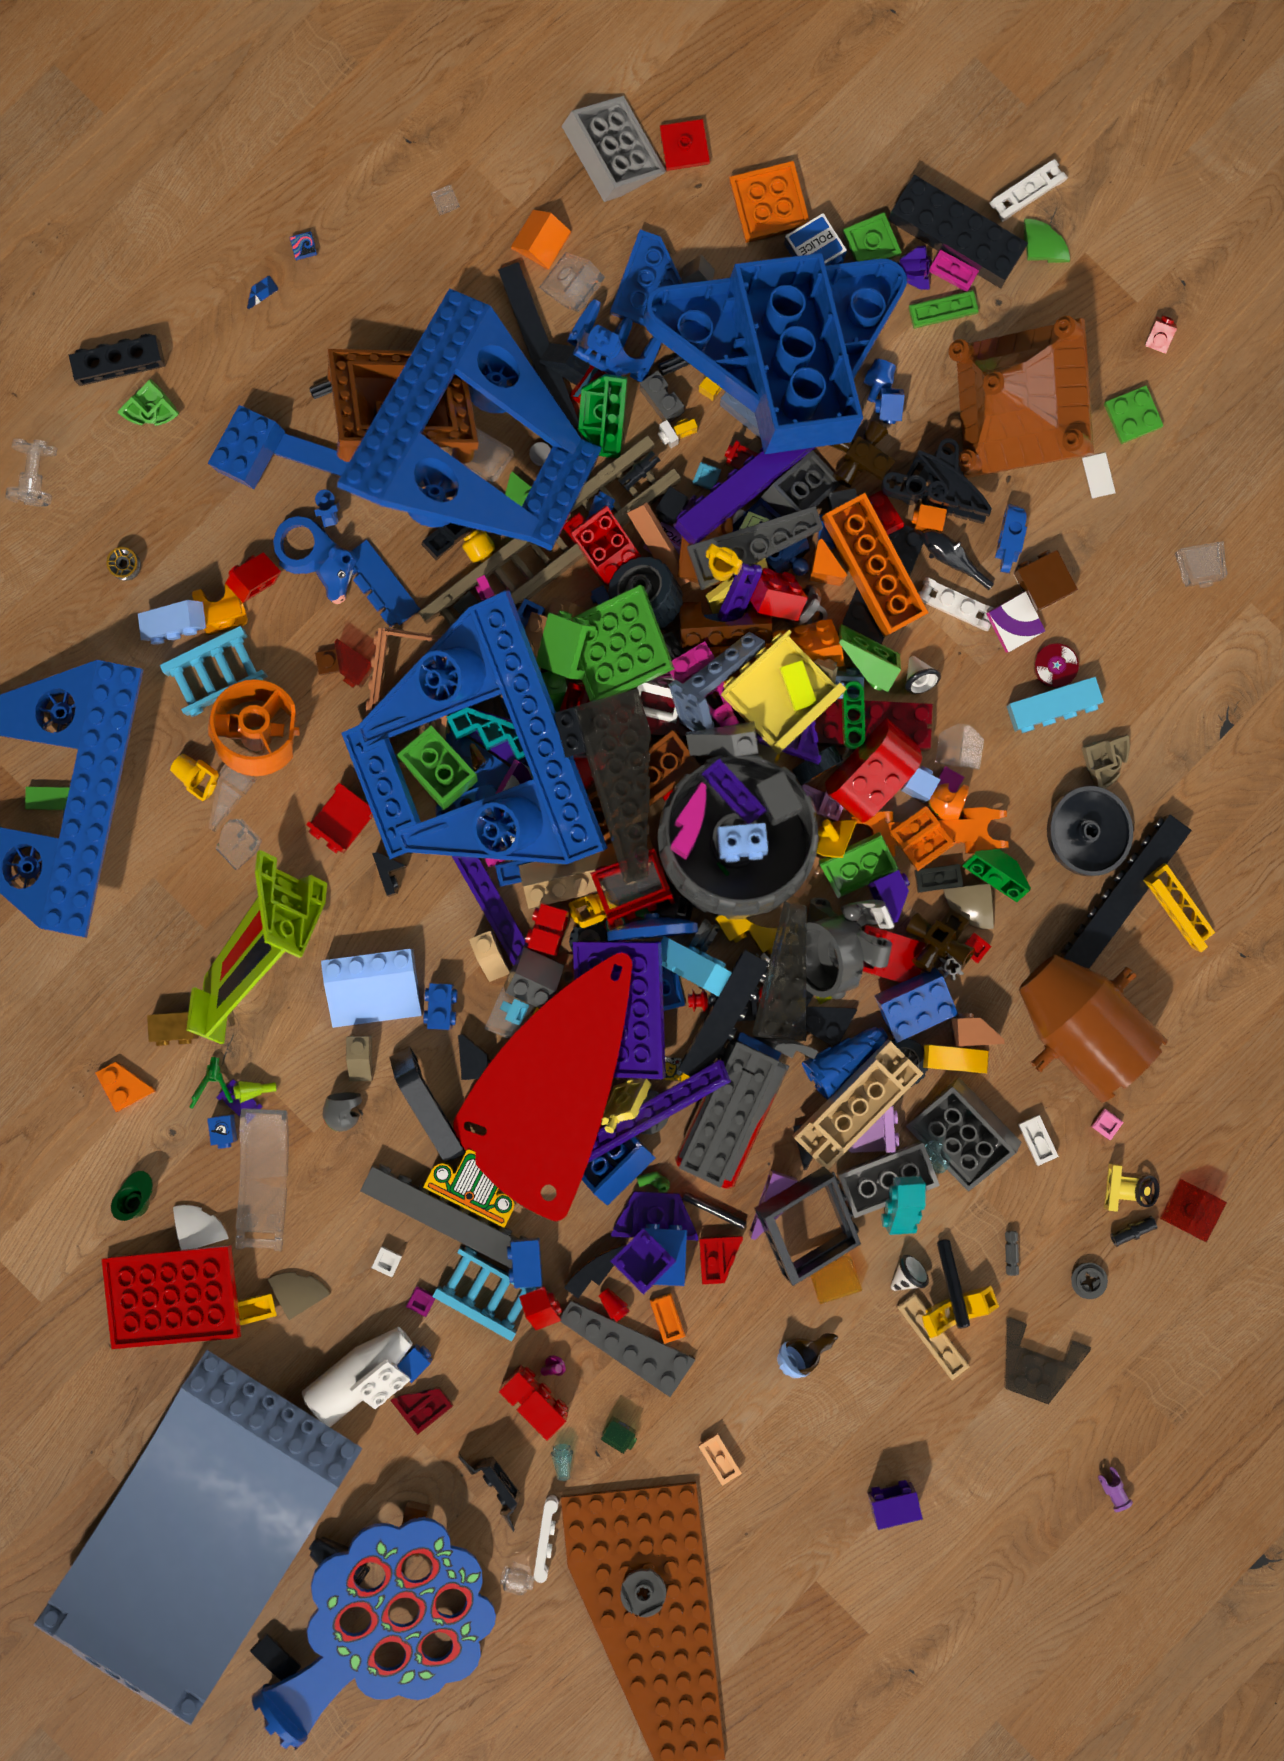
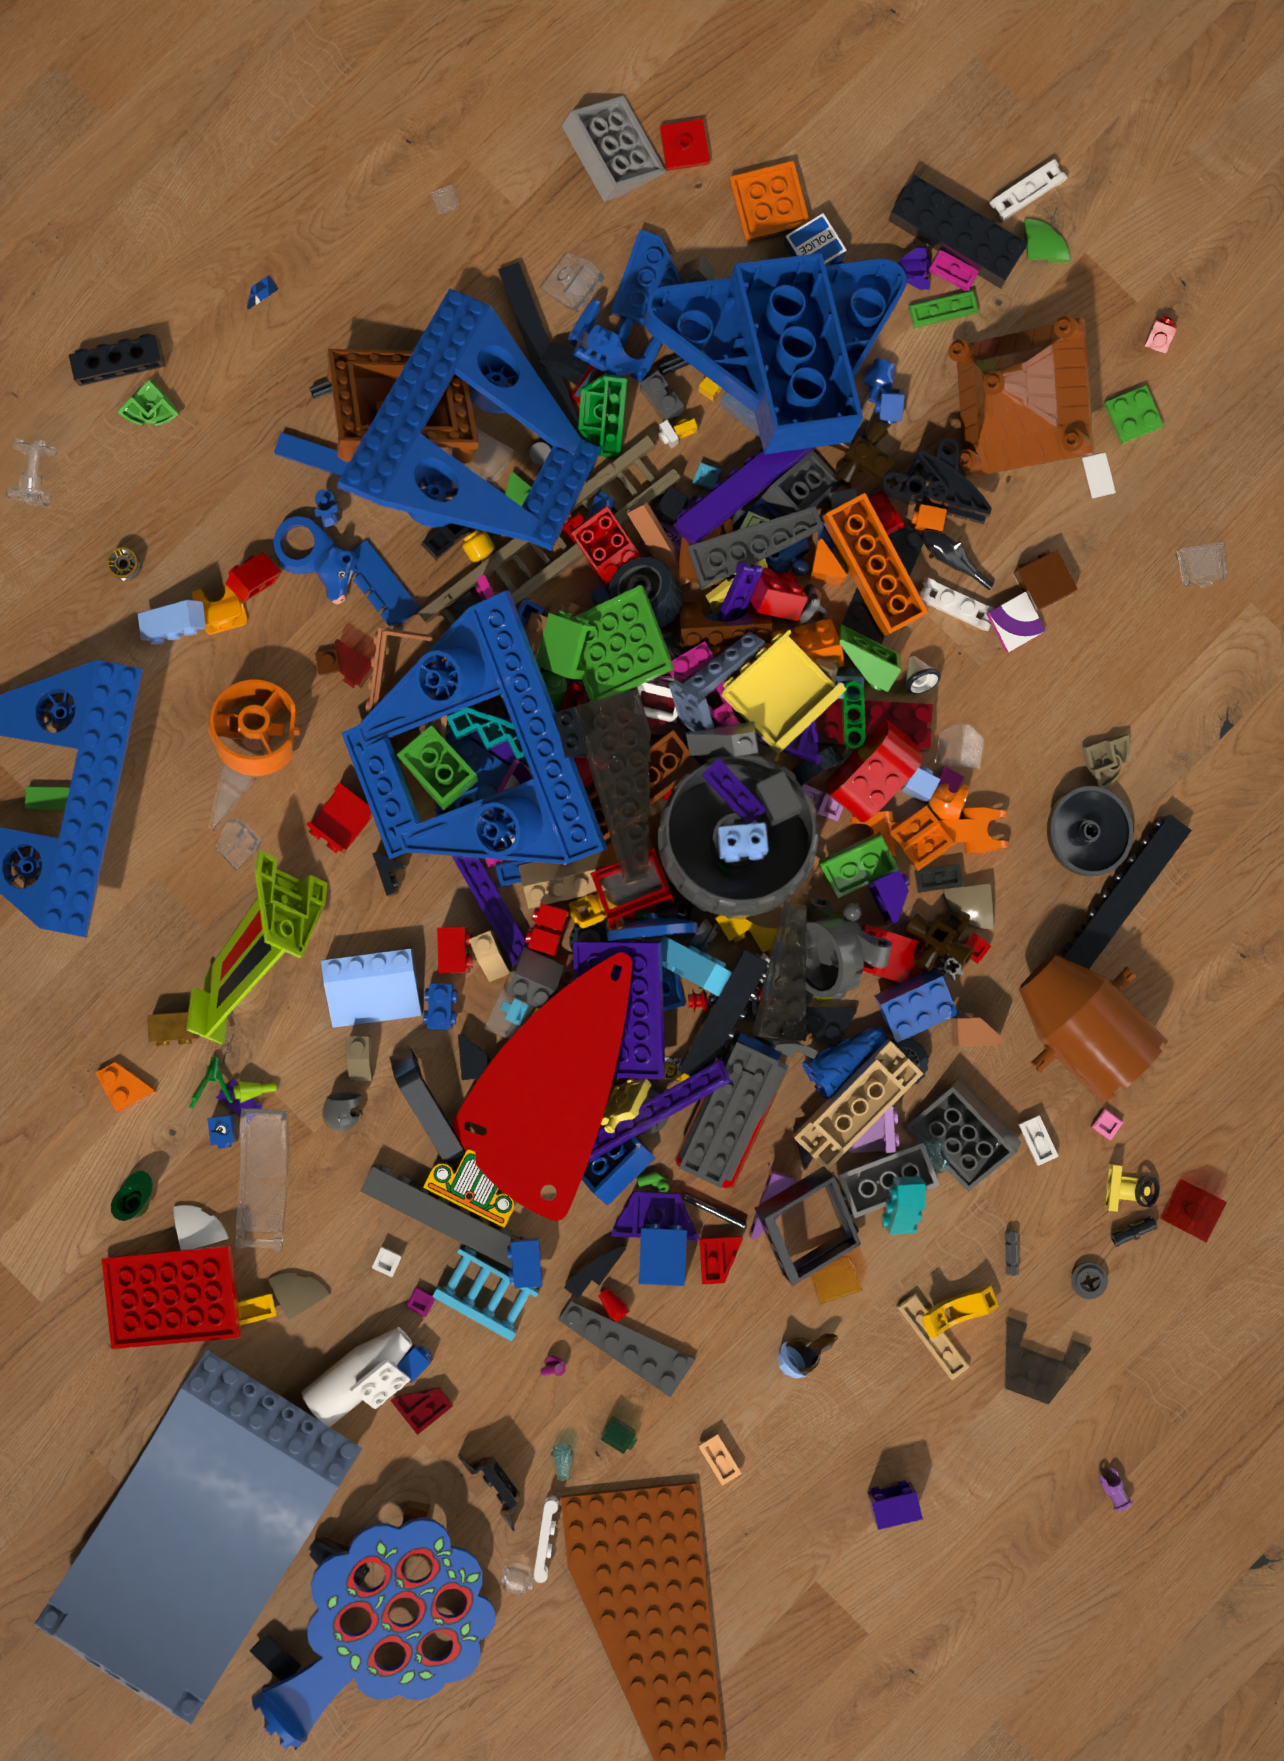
(192, 773): yellow piece -> none
(195, 659): medium azure fence -> none
(246, 447): blue brick -> none
(303, 245): tile -> none
(454, 950): none -> red brick
(478, 760): clear orange slope -> none
(536, 1403): red piece -> none
(541, 238): orange slope -> none
(541, 1308): red brick -> none
(638, 1604): dark grey plate -> none
(639, 470): black pin -> none
(643, 1261): dark purple container -> none
(667, 1318): orange tile -> none
(690, 823): dark pink slope -> none
(723, 562): yellow piece -> none
(737, 455): red bracket -> none
(798, 685): neon yellow tile -> none
(834, 837): yellow shield -> none
(872, 239): bright green plate -> none
(874, 913): white slope -> none
(909, 1274): hat -> none
(953, 1284): black axle -> none
(955, 1059): yellow slope -> none
(999, 871): green slope -> none
(1011, 536): blue piece -> none
(1055, 704): medium azure brick -> none
(1056, 665): dark red tile -> none
(1175, 910): yellow fence -> none

